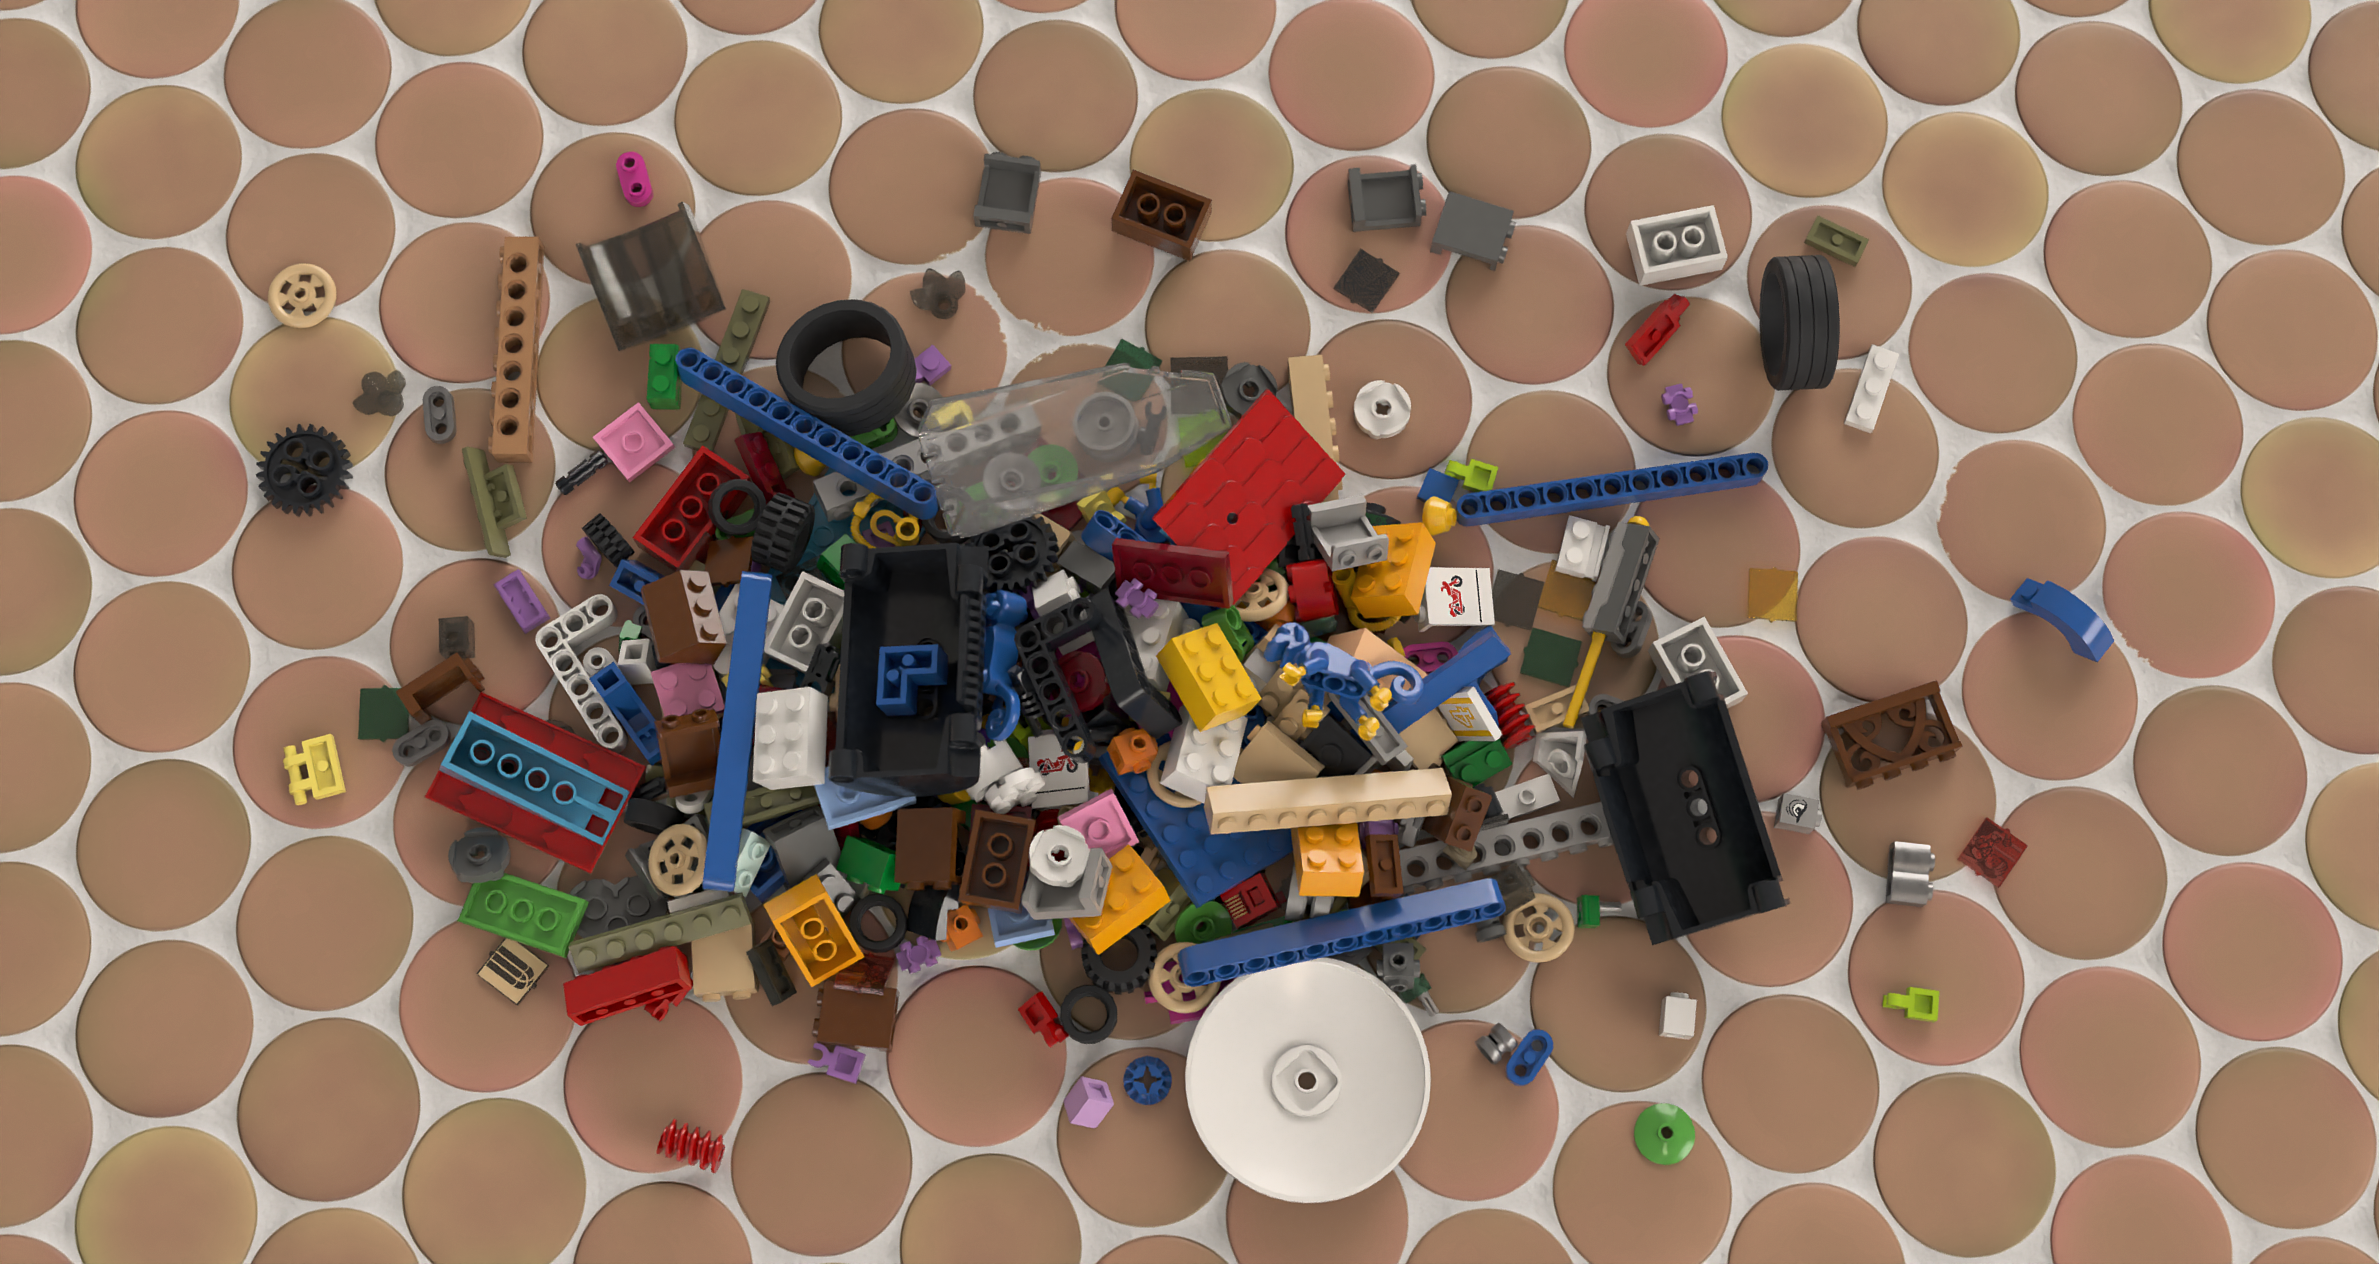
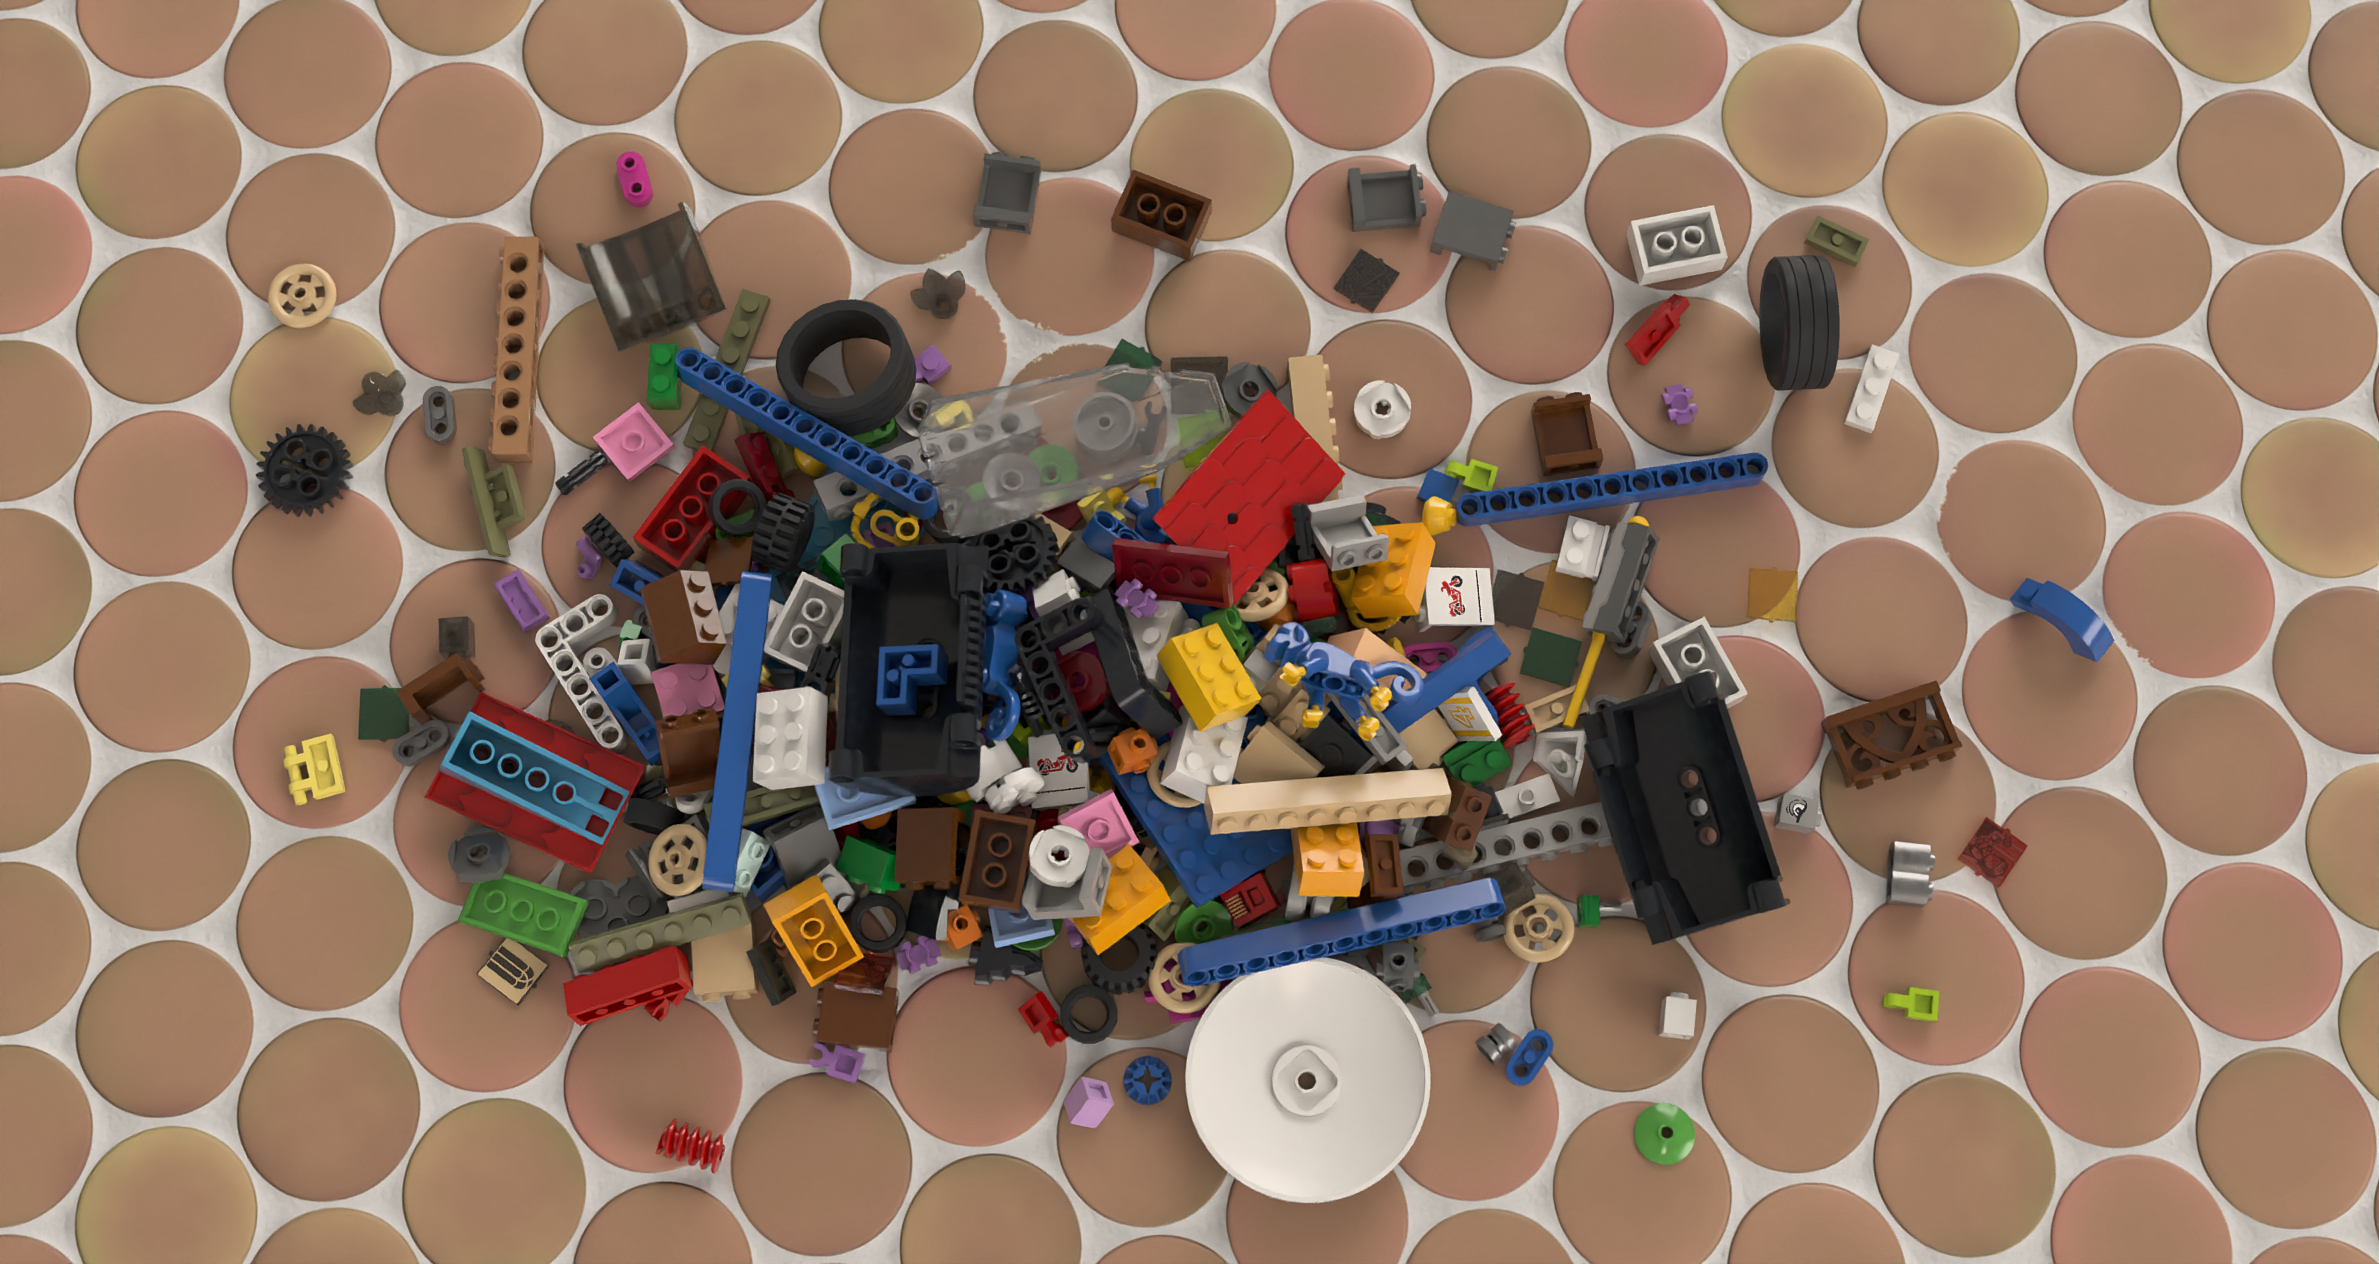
(1001, 962): none -> black rock
(1565, 434): none -> reddish brown panel

